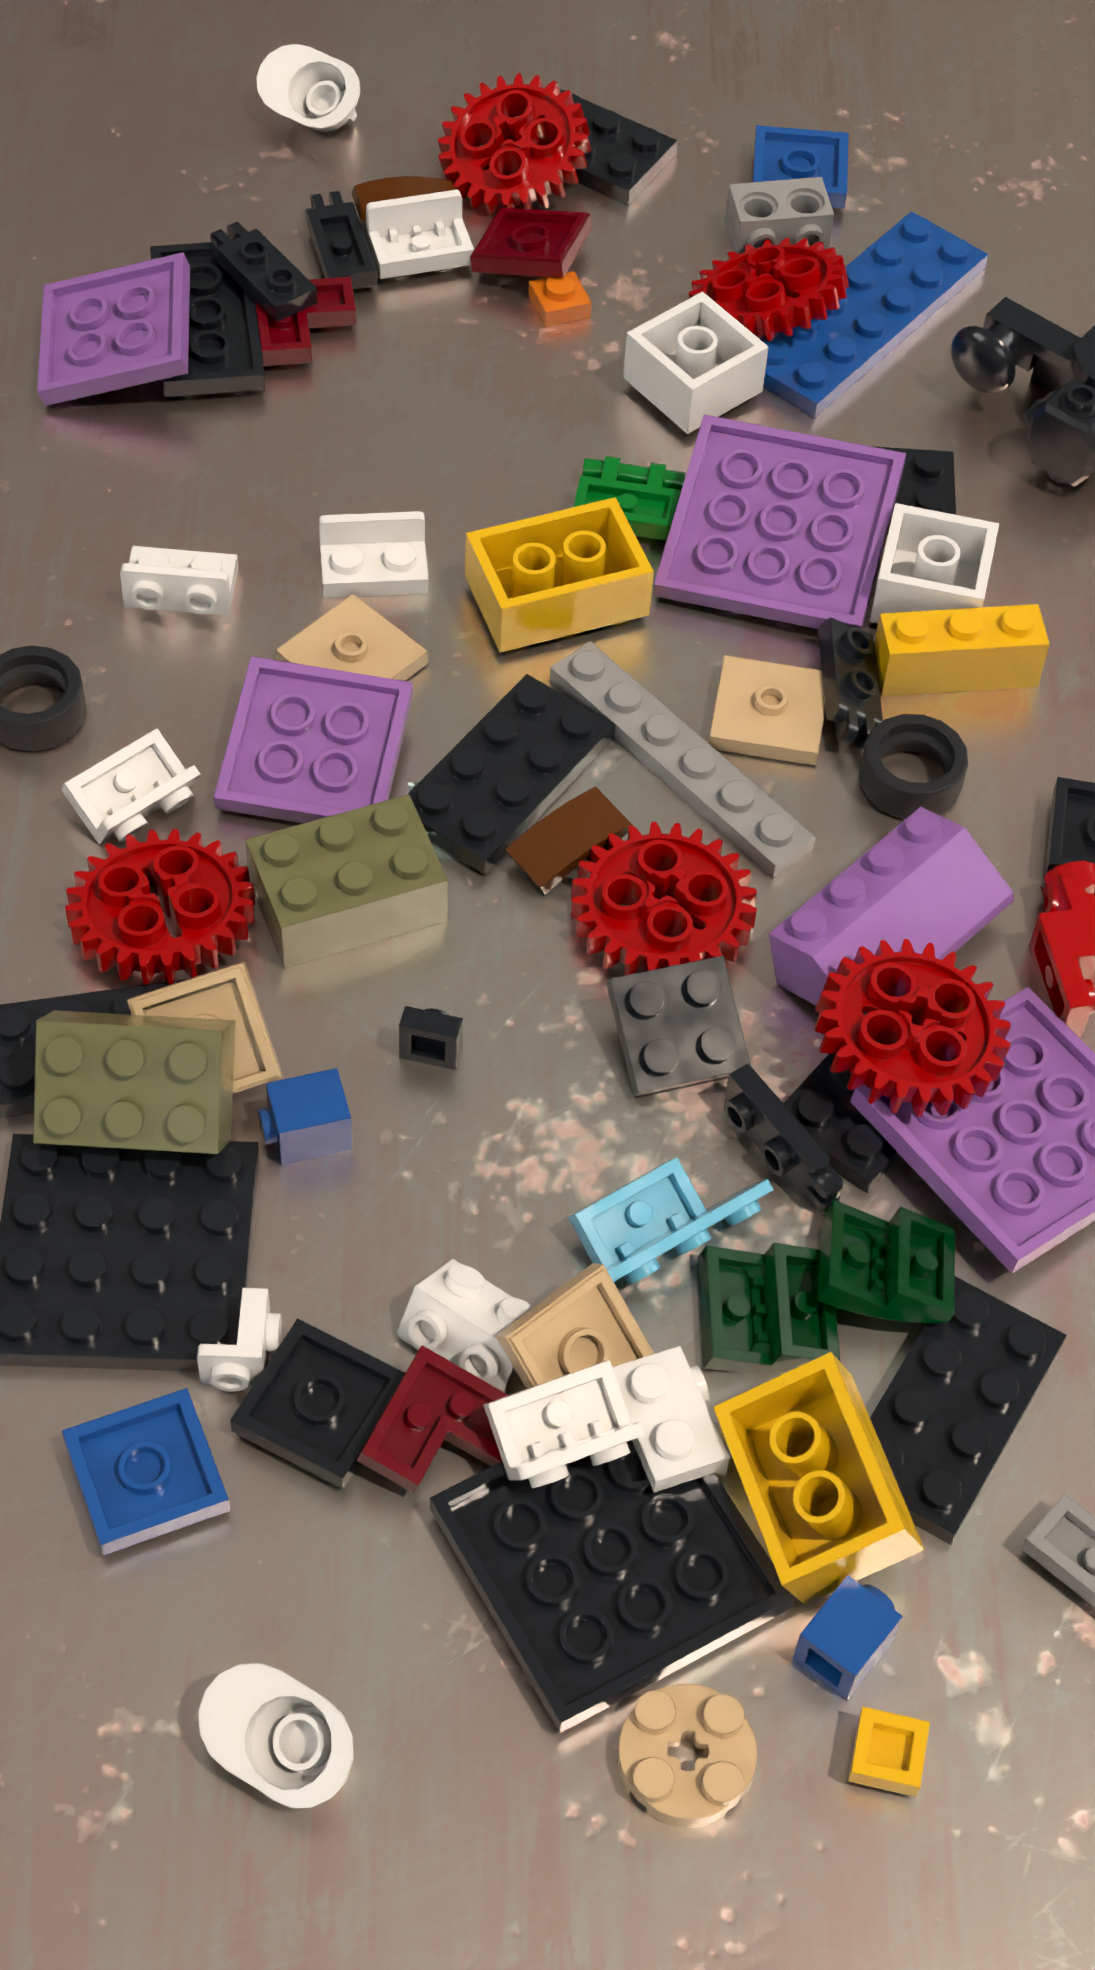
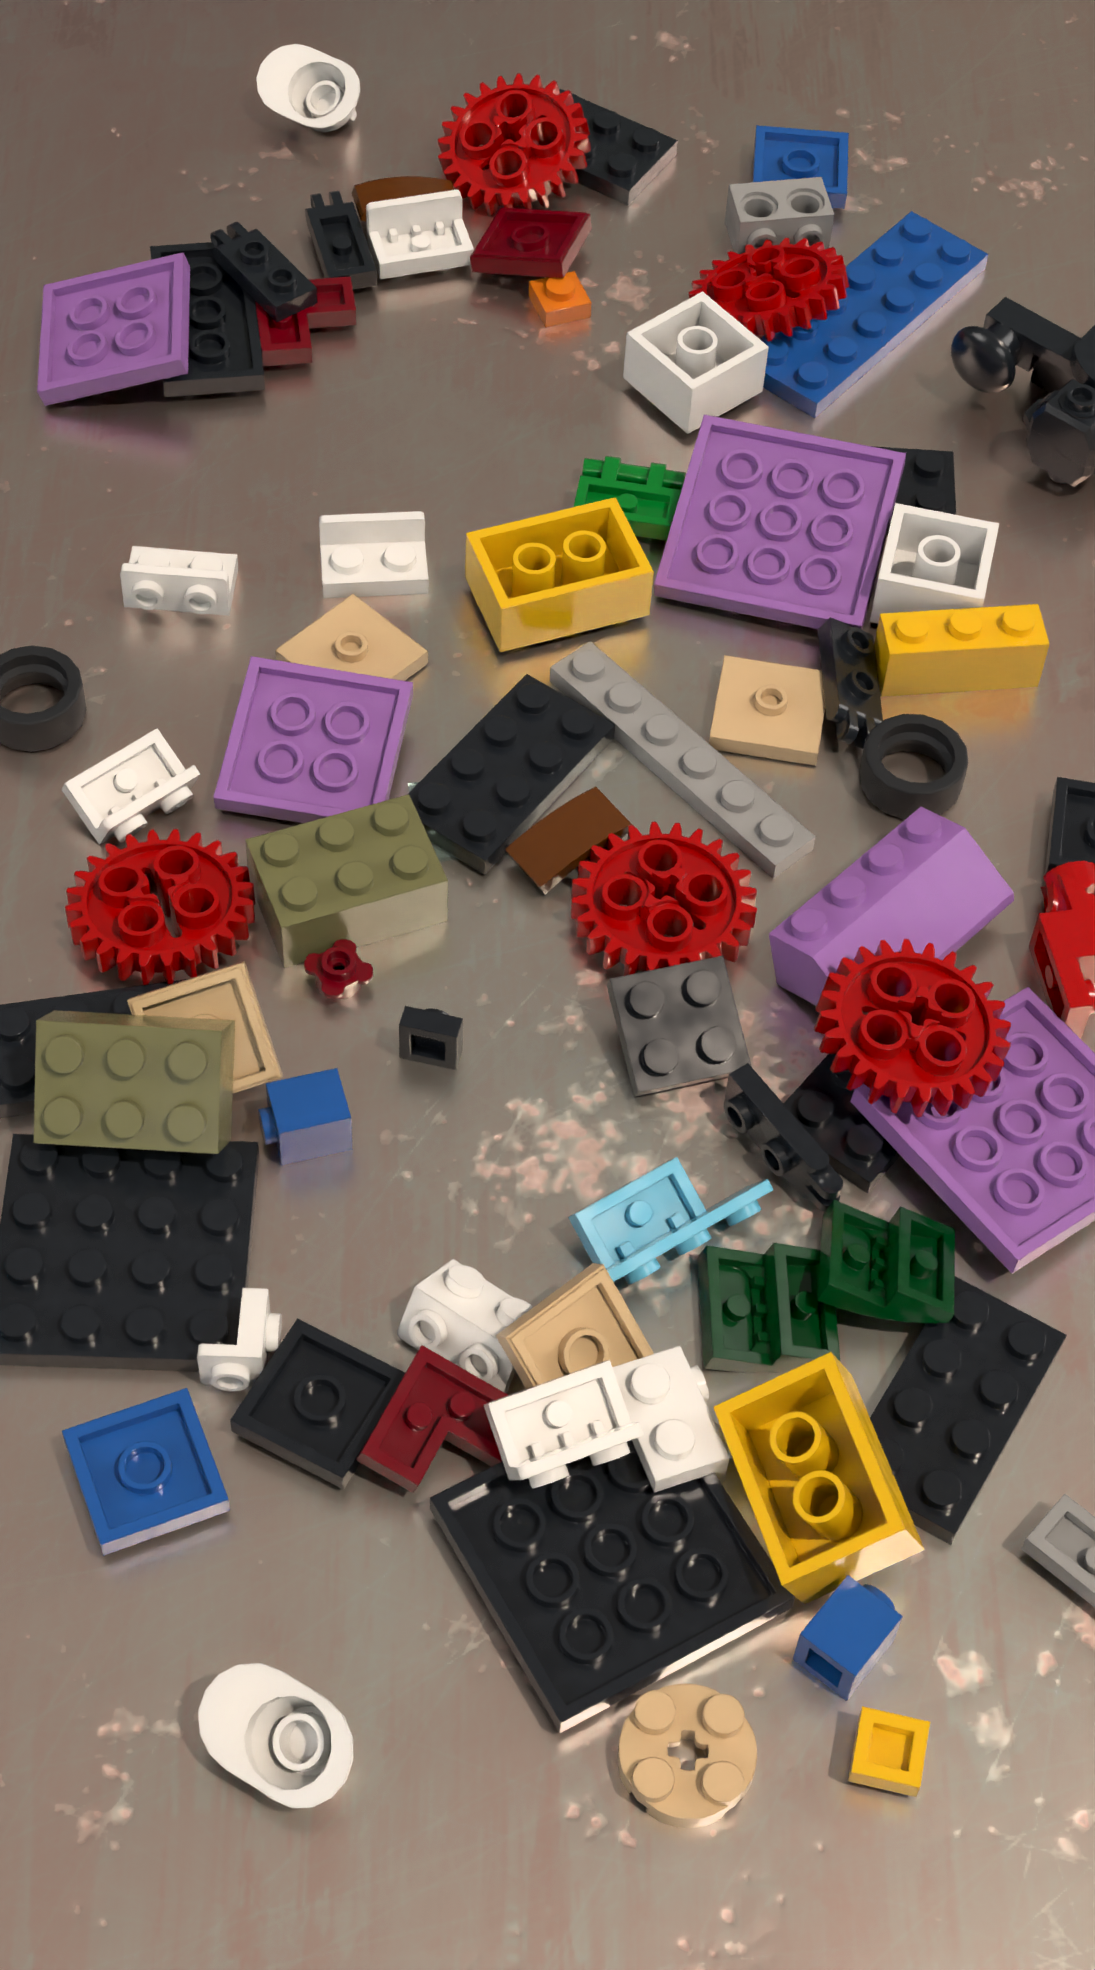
(339, 983): none -> dark red plate

